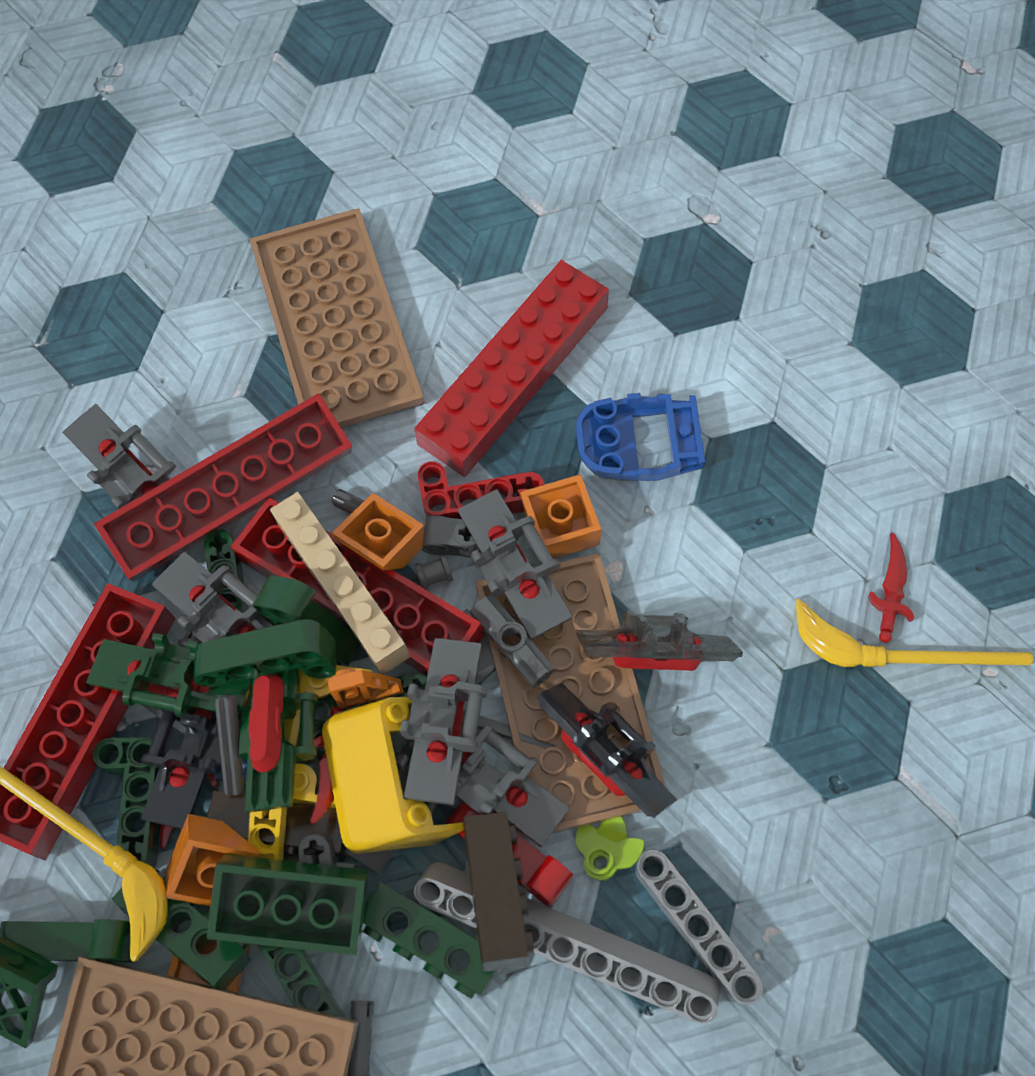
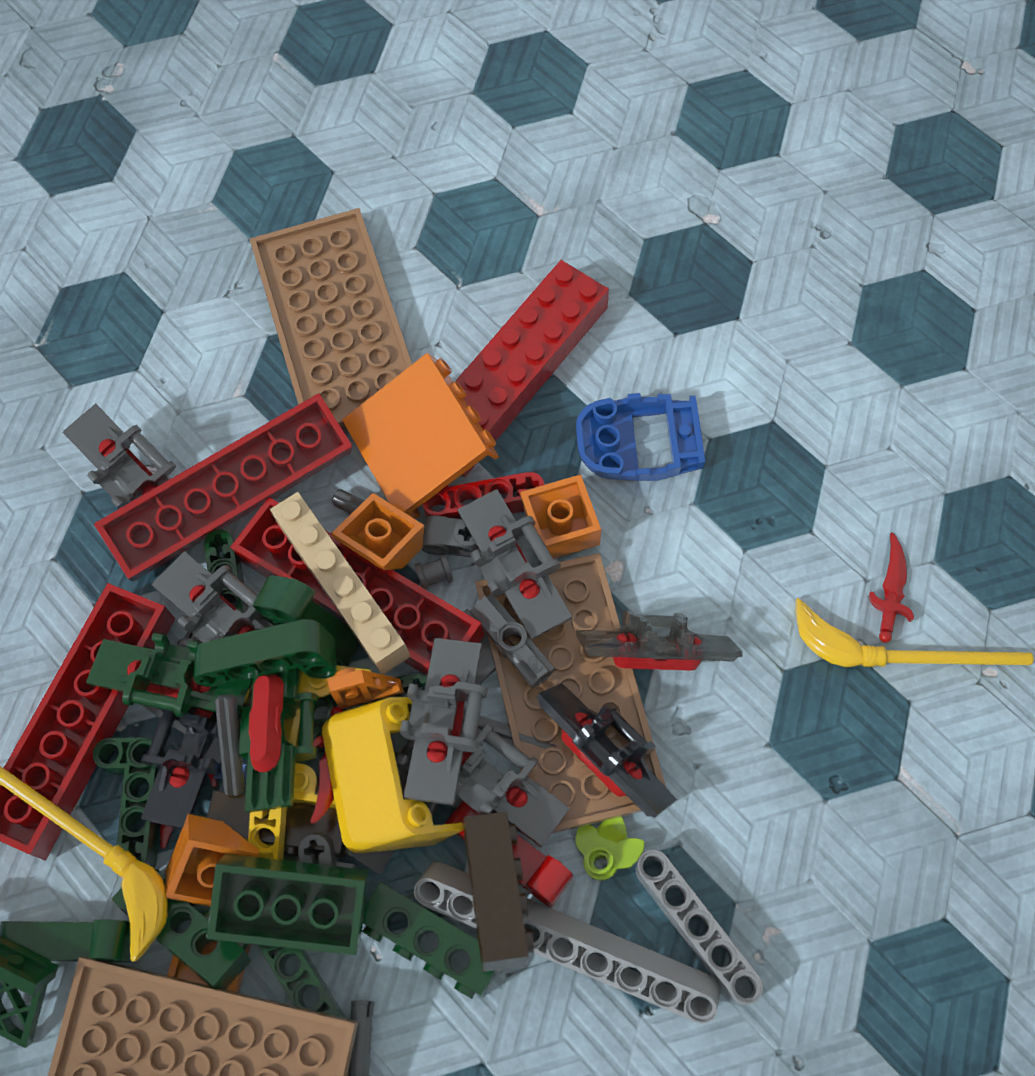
(419, 434): none -> orange panel

